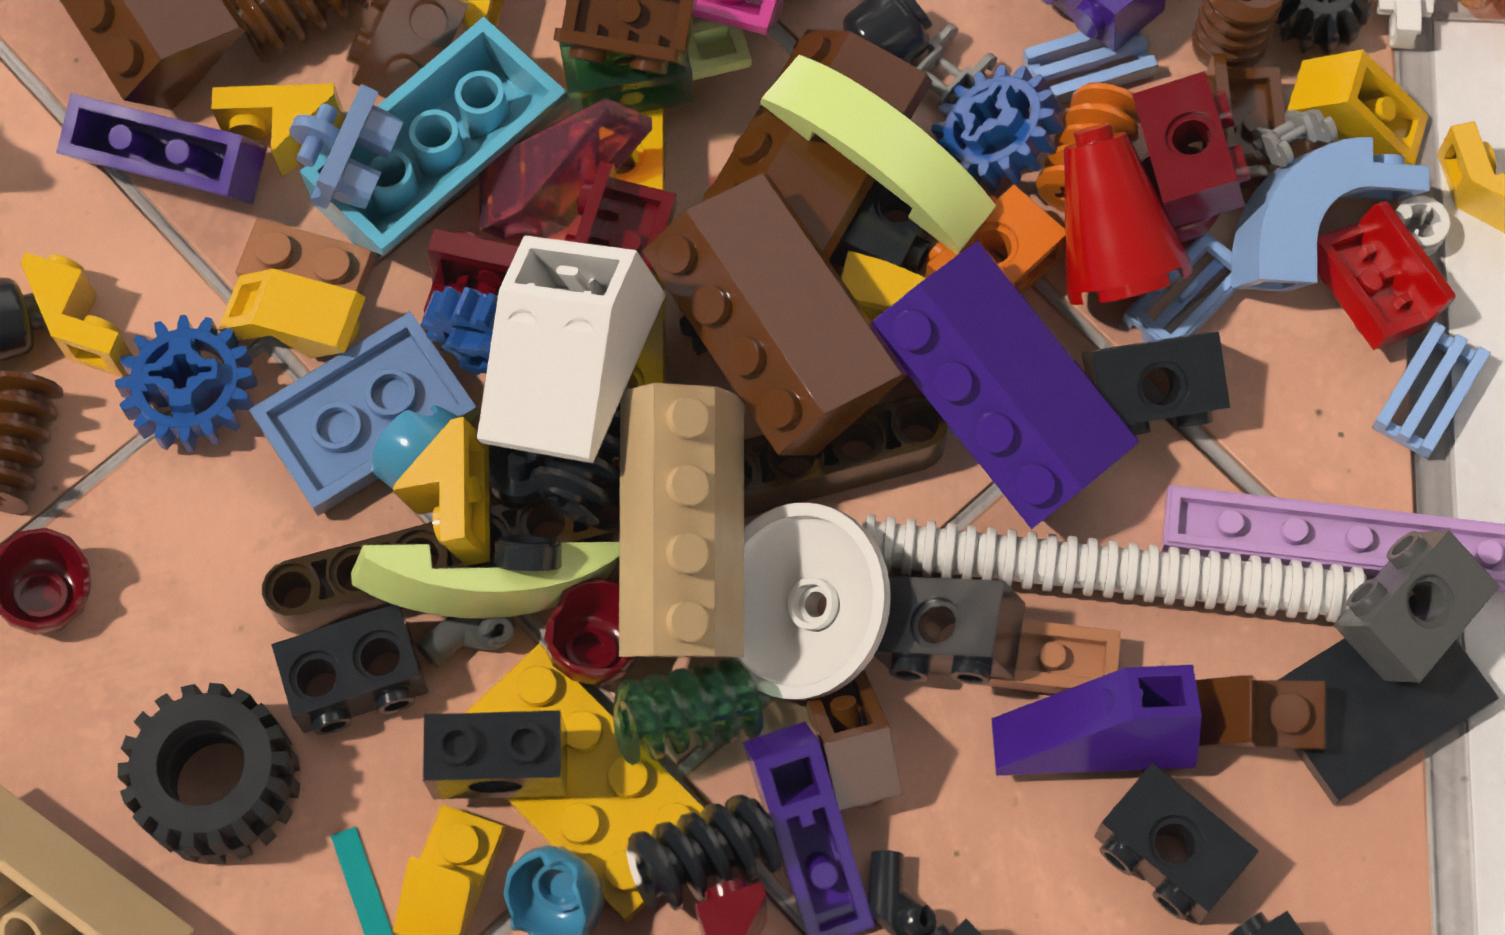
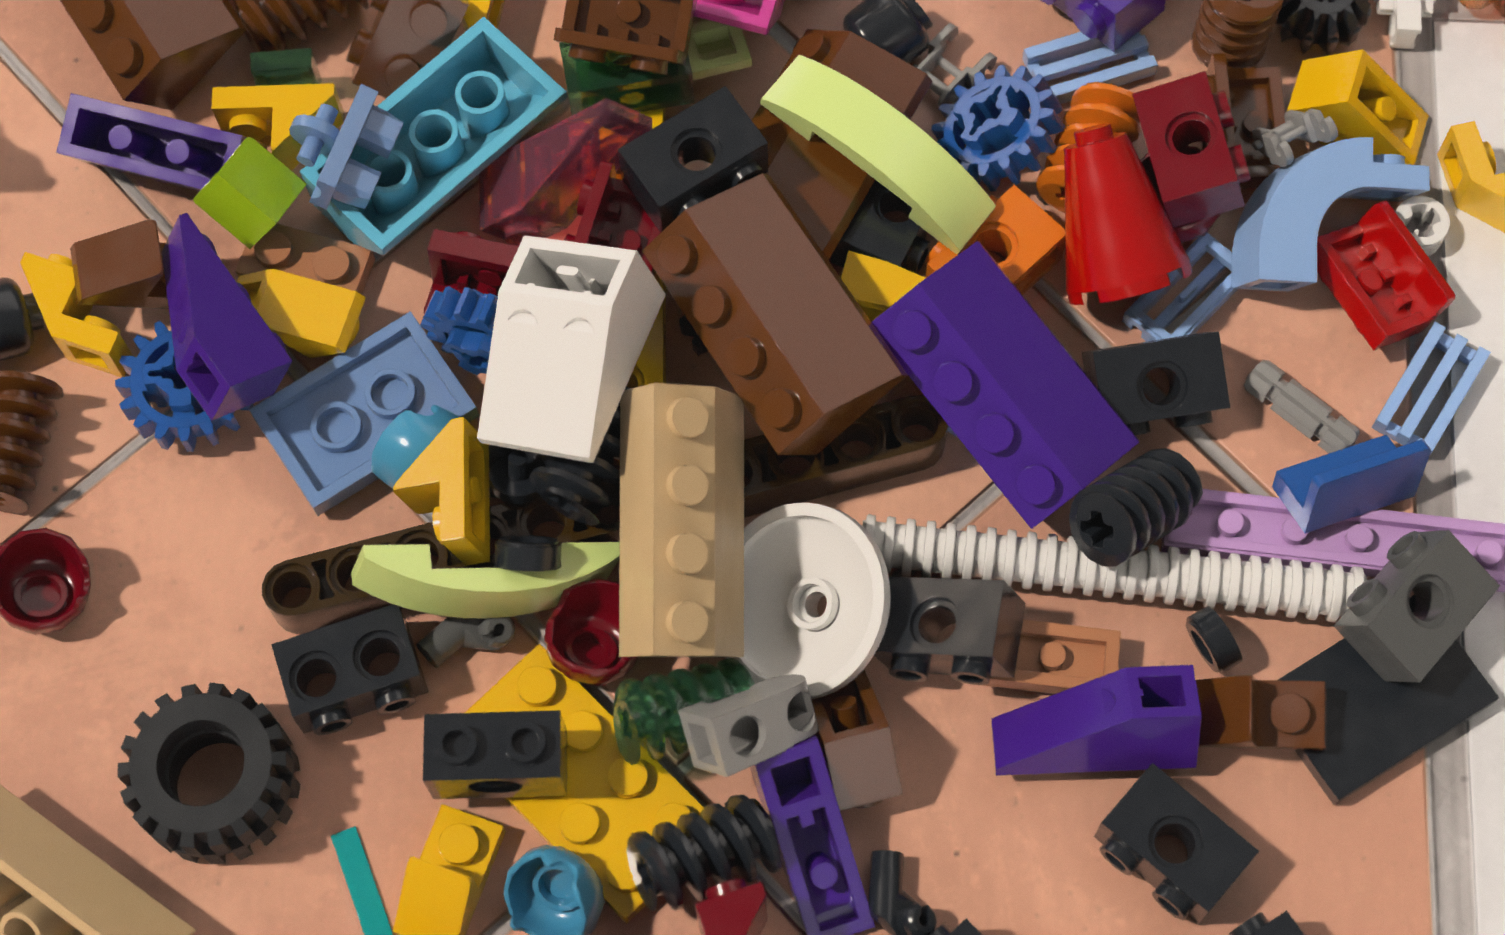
(121, 268): none -> reddish brown slope
(217, 334): none -> dark purple slope
(249, 192): none -> lime panel
(284, 67): none -> clear green tile
(708, 131): none -> black brick
(749, 725): none -> light grey leg
(1134, 506): none -> black piece
(1213, 640): none -> black tile
(1300, 407): none -> light grey axle
(1351, 481): none -> blue panel

